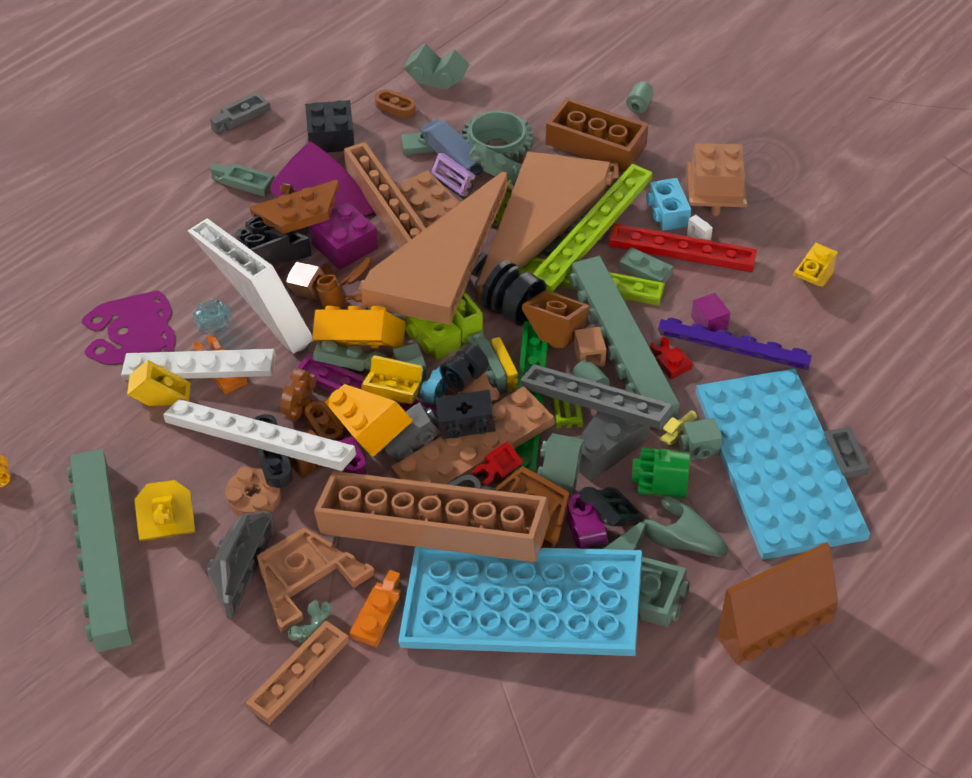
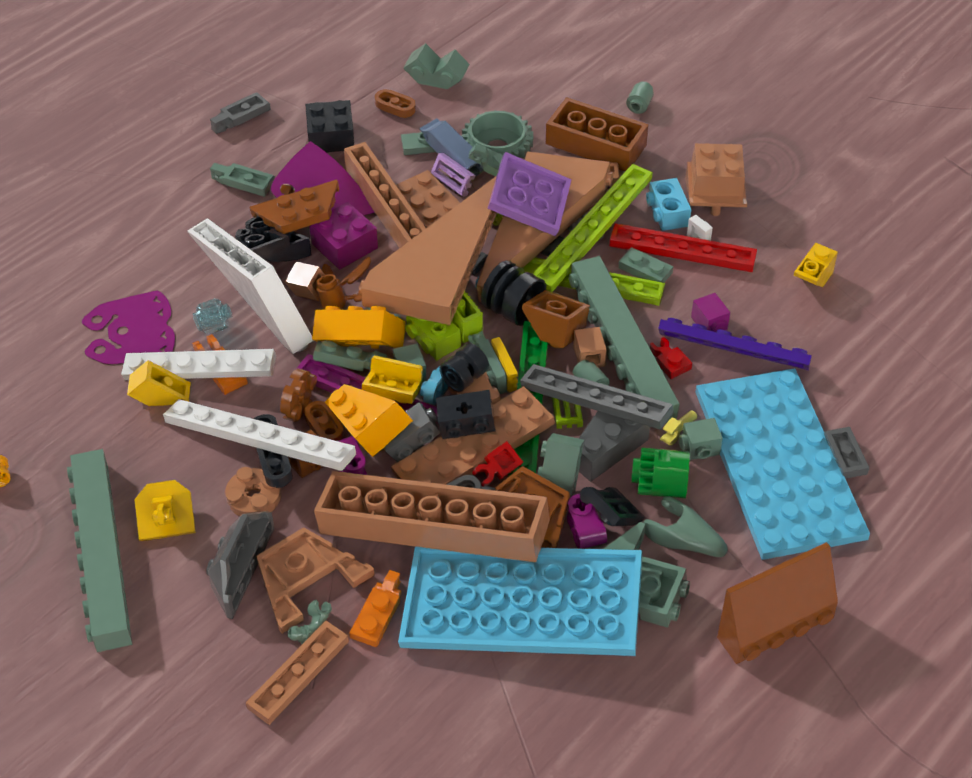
(529, 194): none -> medium lavender plate

